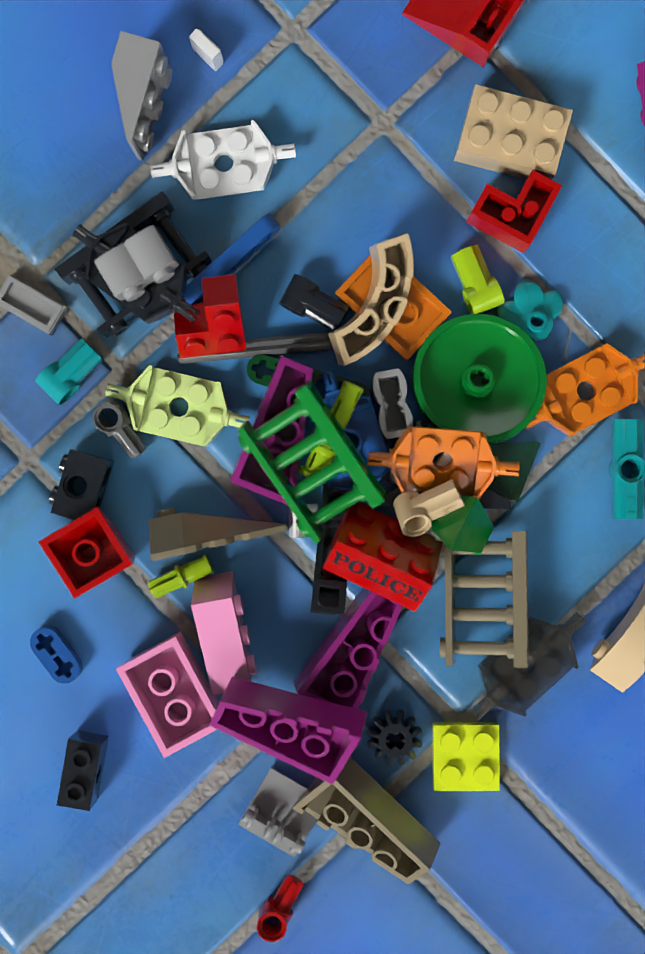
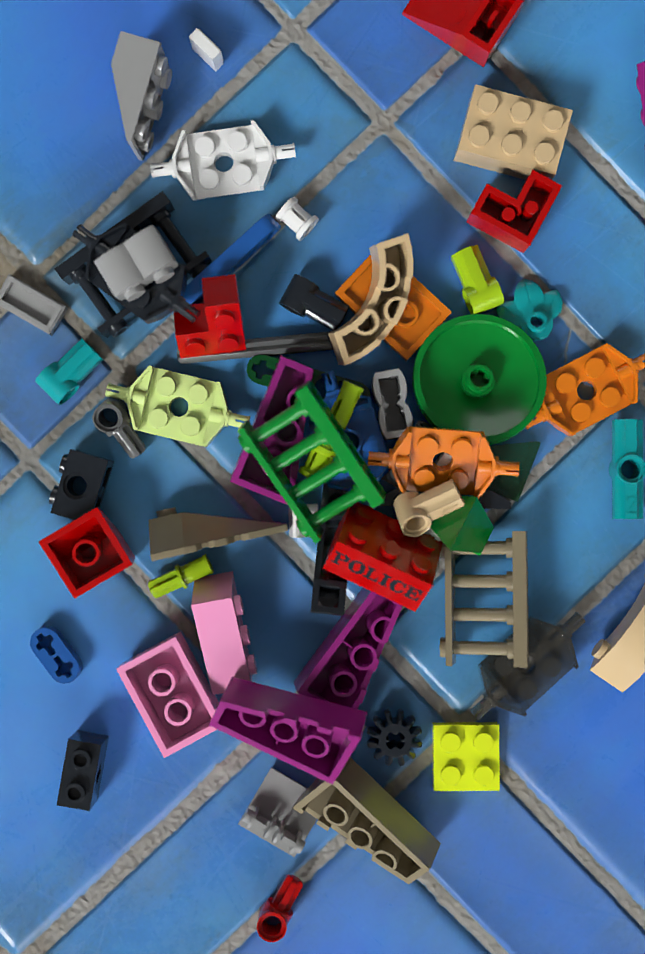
(297, 218): none -> white bush

